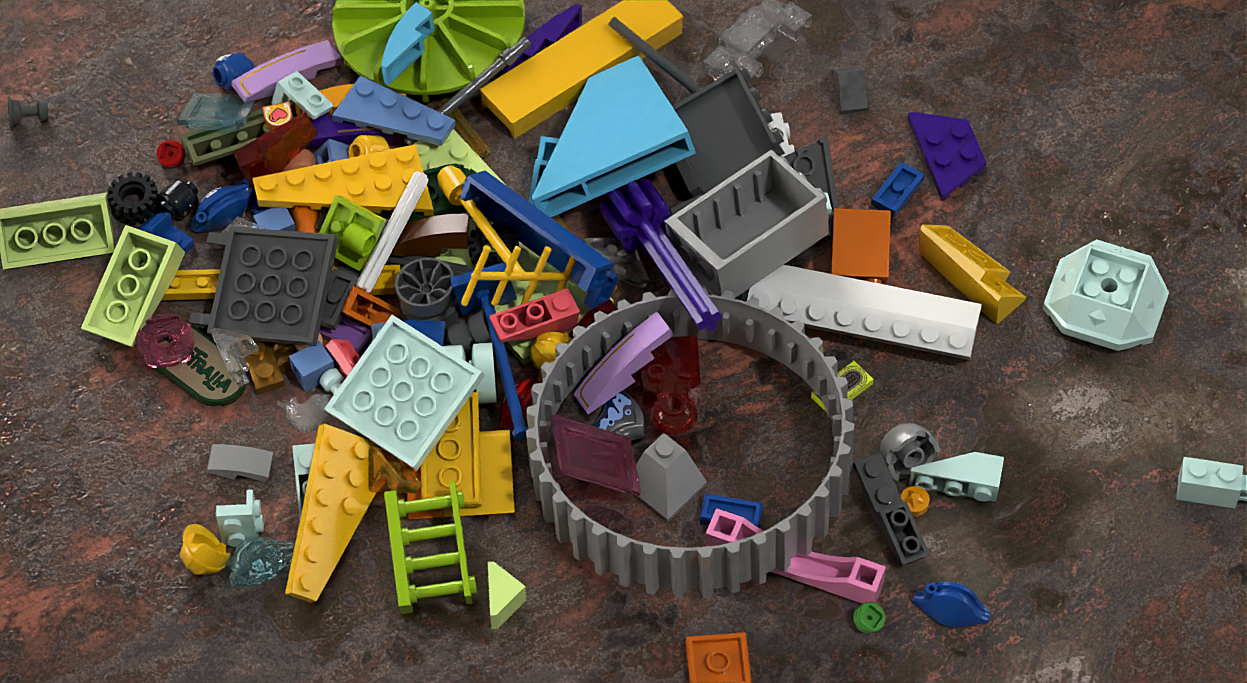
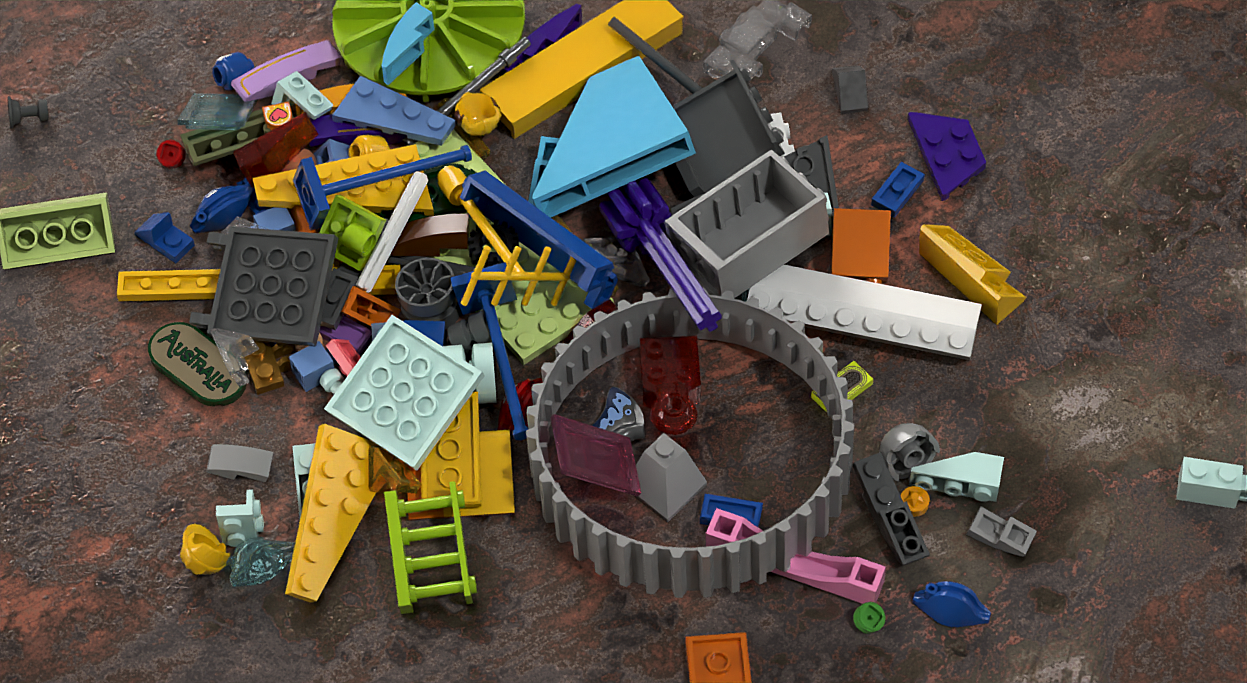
(130, 186): black tyre -> none
(132, 285): yellowish green slope -> none
(170, 354): clear pink plate -> none
(178, 199): black head -> none
(306, 416): clear piece -> none
(313, 193): none -> blue tile
(477, 113): none -> yellow hair
(505, 594): yellowish green slope -> none
(526, 321): coral slope -> none
(544, 348): yellow piece -> none
(623, 360): lavender slope -> none
(1004, 535): none -> light grey slope
(1113, 318): light aqua piece -> none

